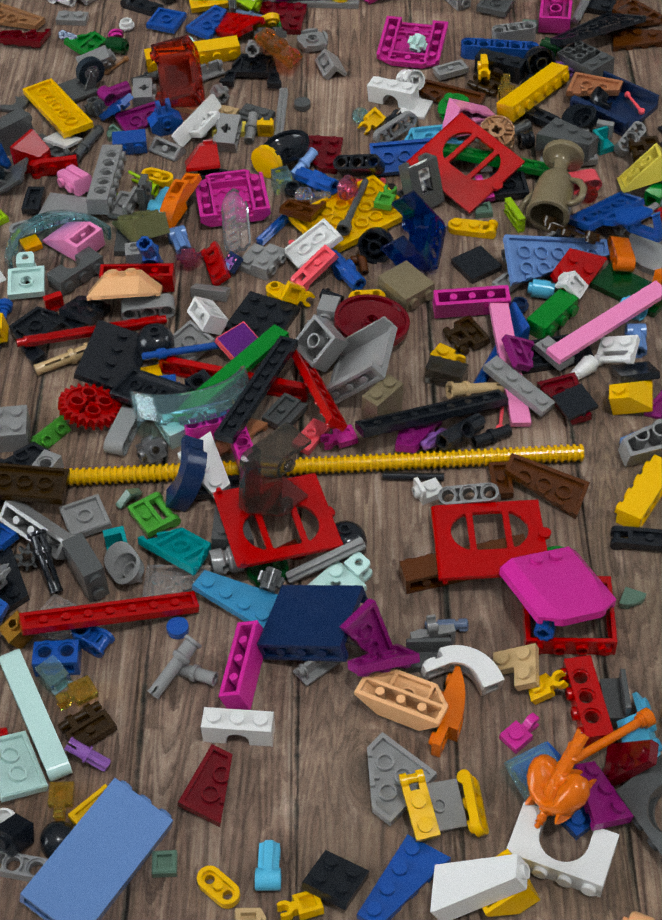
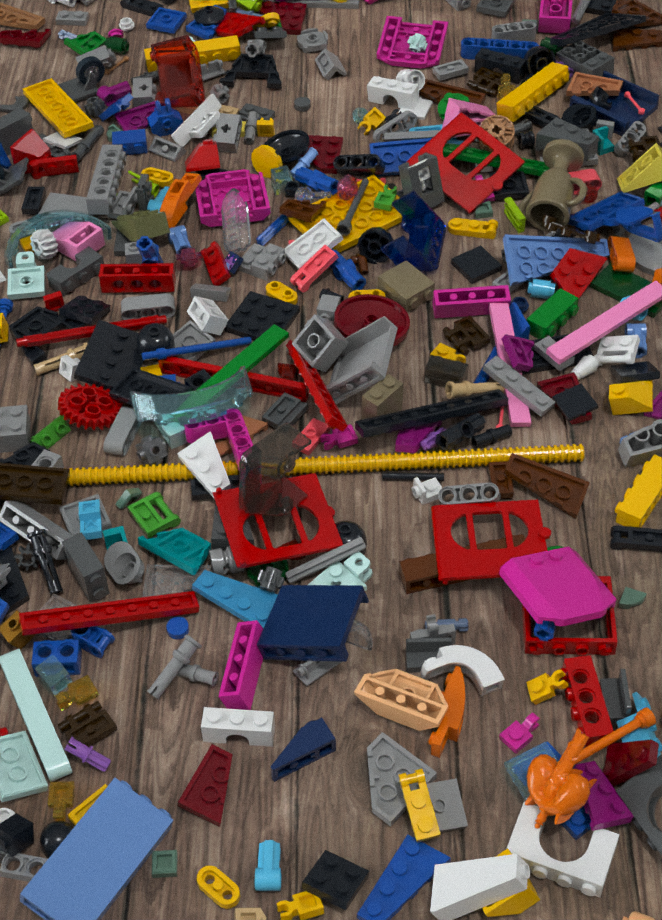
(44, 244): none -> white gear
(68, 367): none -> white tile
(74, 180): bright pink brick -> none
(90, 519): none -> medium azure slope
(124, 284): light nougat wedge -> none
(189, 476): dark blue arch -> none
(209, 15): none -> black dish
(236, 340): dark purple tile -> none
(255, 390): black plate -> none
(278, 47): clear orange plate -> none
(281, 110): light grey axle -> none
(287, 371): none -> clear red tile
(295, 293): yellow plate -> none
(306, 747): none -> dark blue slope
(368, 628): magenta wing -> none
(384, 661): magenta wing -> none
(398, 136): none -> light grey tile
(473, 803): yellow plate -> none
(482, 67): yellow plate -> none
(522, 662): tan plate -> none
(572, 283): white bracket -> none

